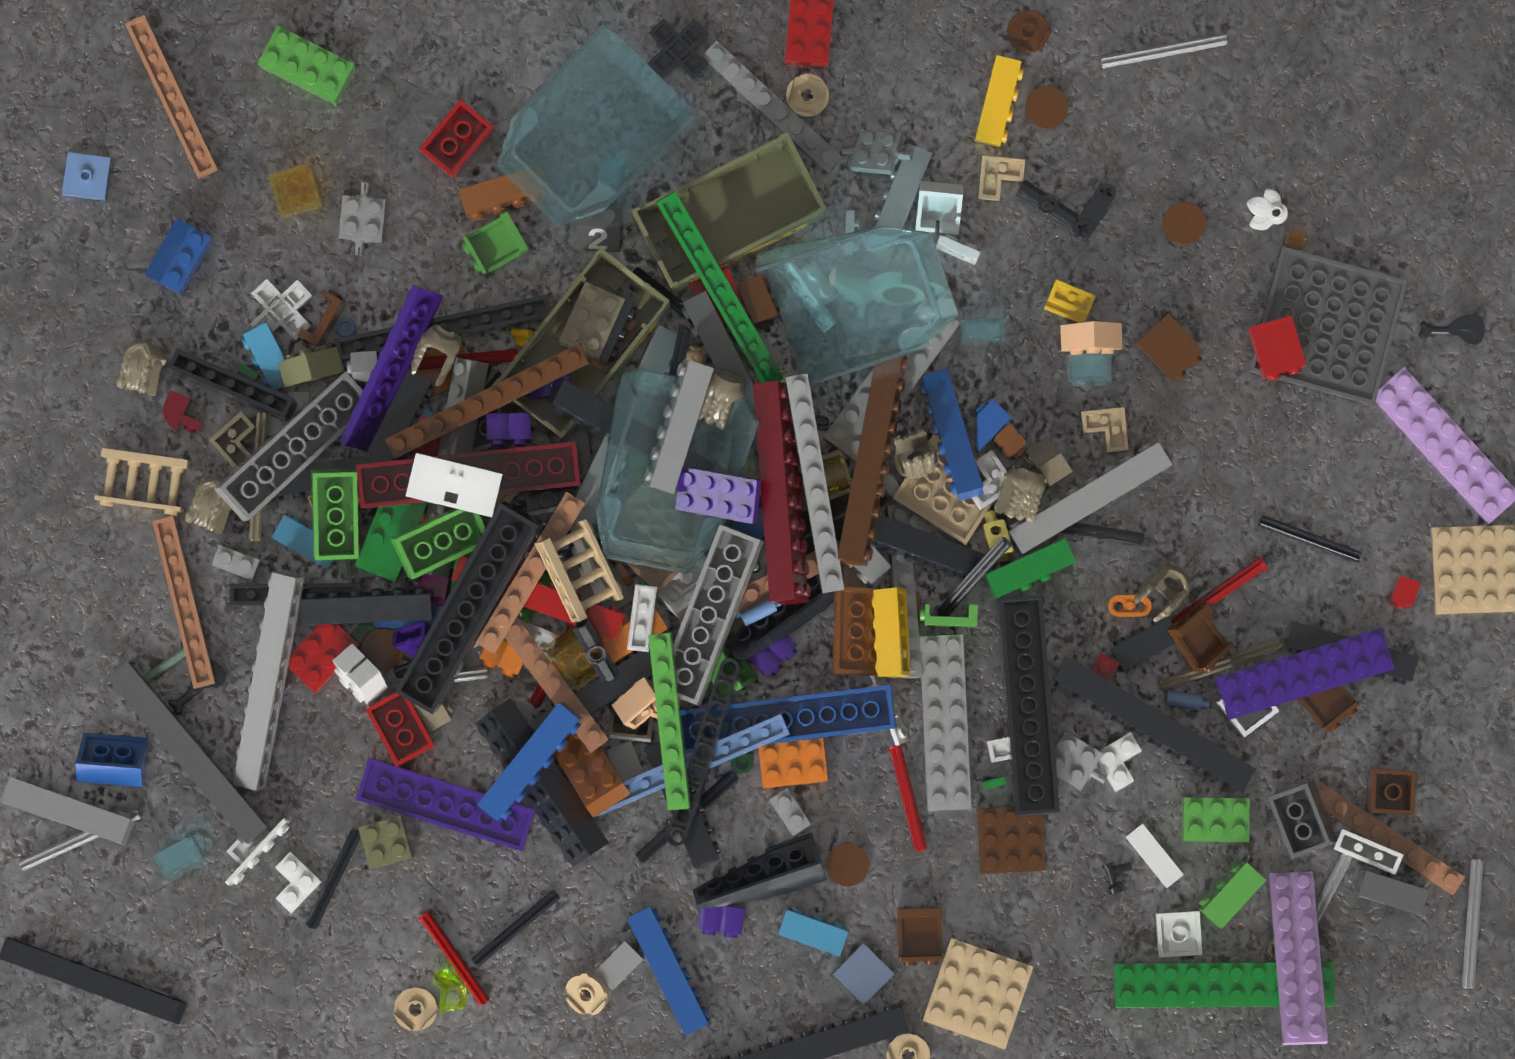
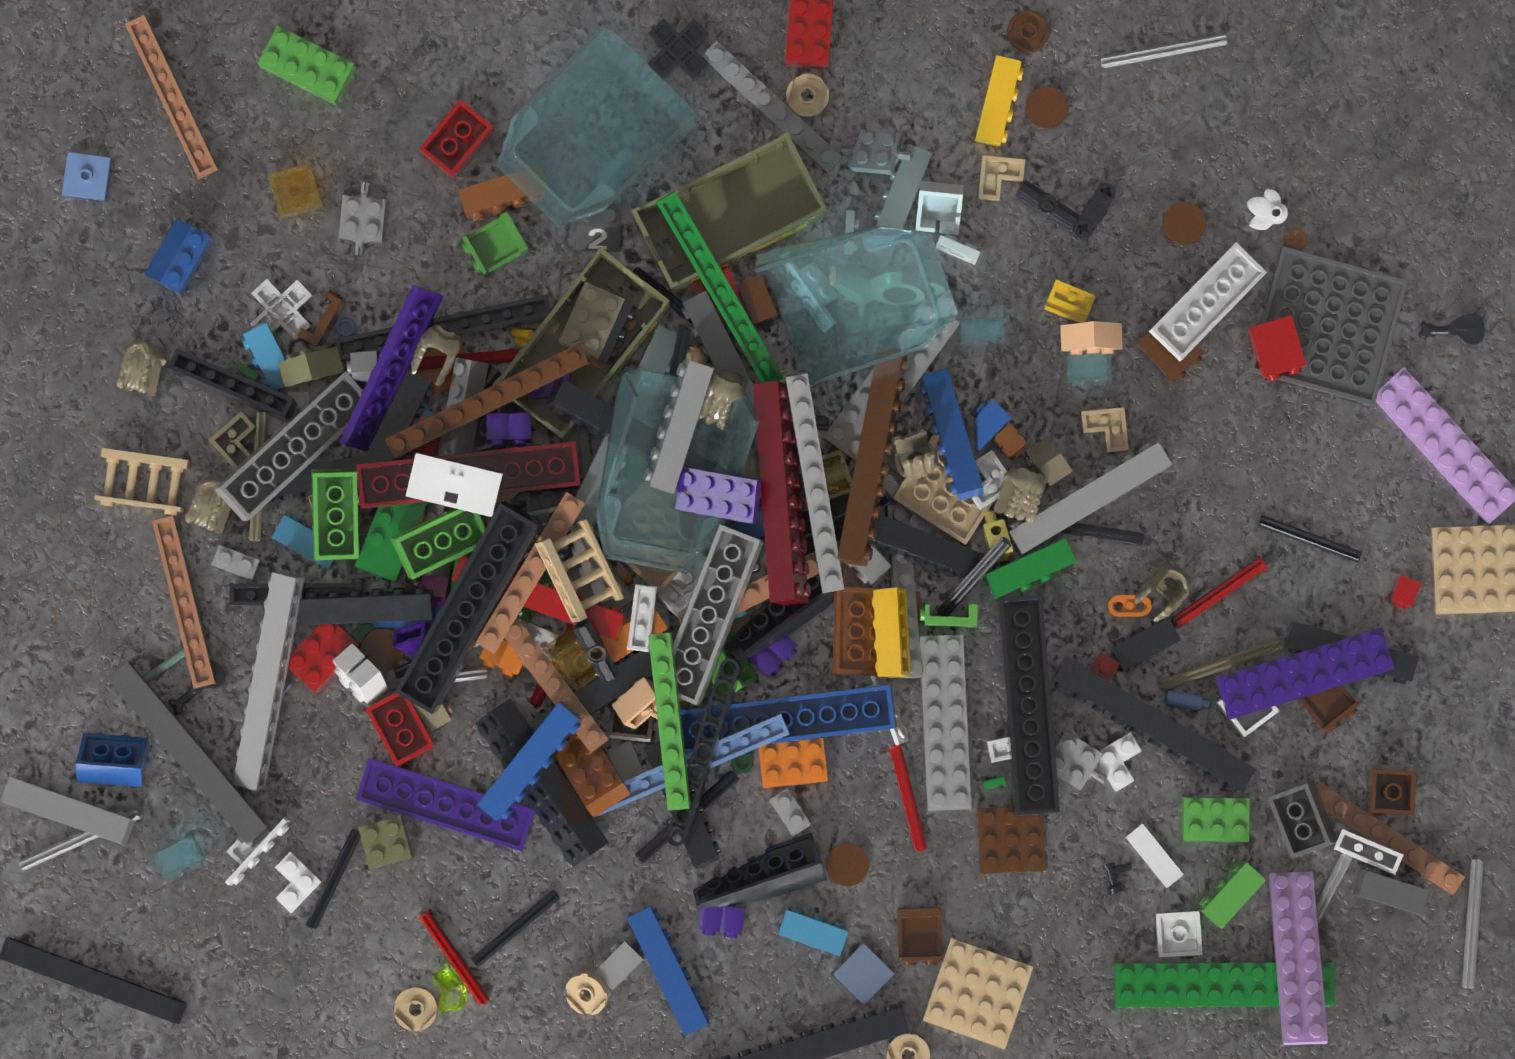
(175, 412): dark red brick -> none
(758, 611): medium blue cylinder -> none
(1199, 638): reddish brown panel -> none
(1208, 301): none -> white plate

